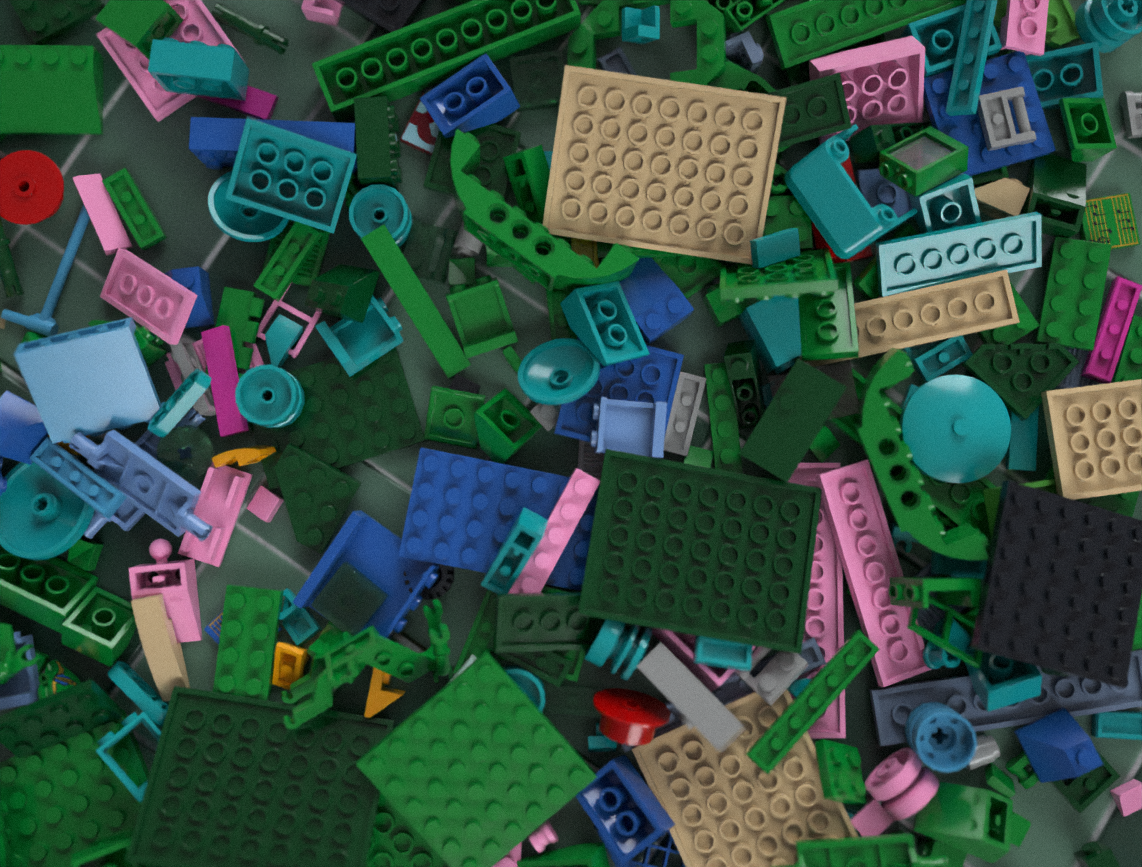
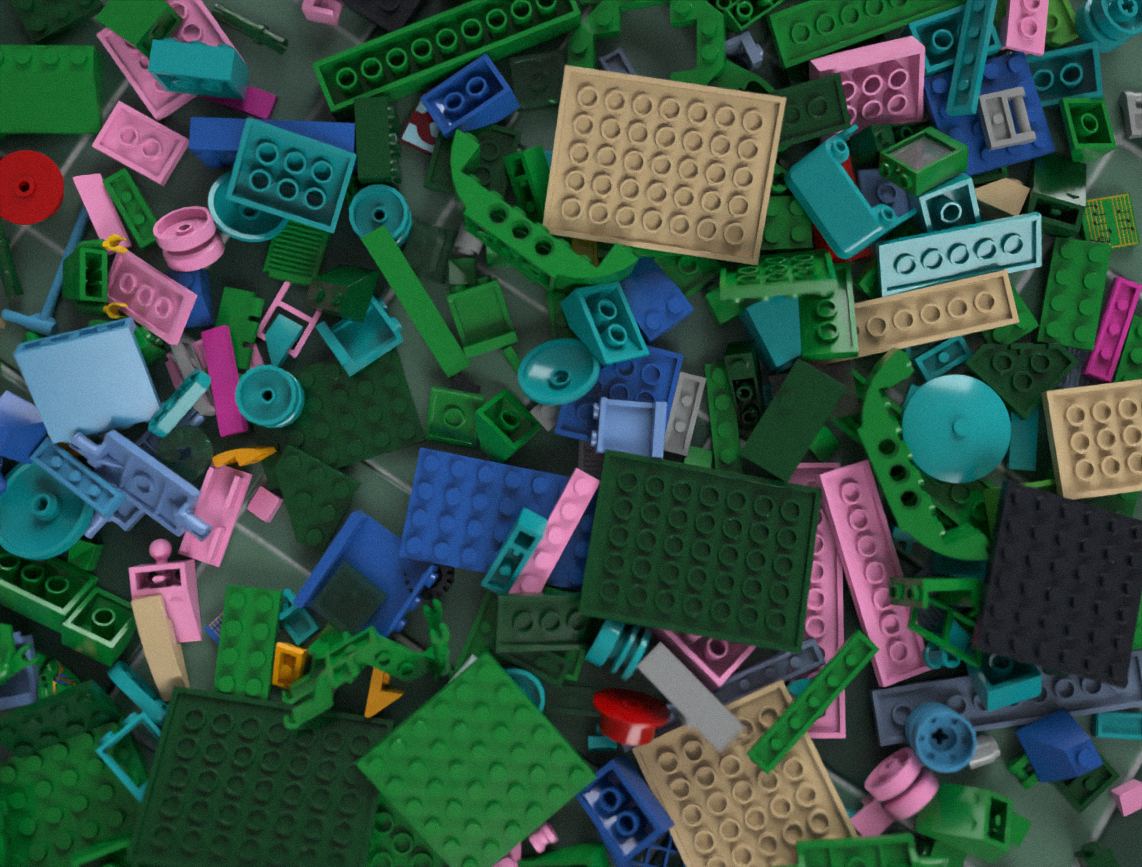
(86, 277): none -> green torso
(141, 143): none -> bright pink plate
(189, 238): none -> bright pink wheel
(287, 260): green plate -> none
(641, 25): teal panel -> none
(722, 654): teal tile -> none
(775, 247): teal tile -> none
(775, 676): light grey plate -> none
(840, 772): green plate -> none
(999, 781): green tile -> none

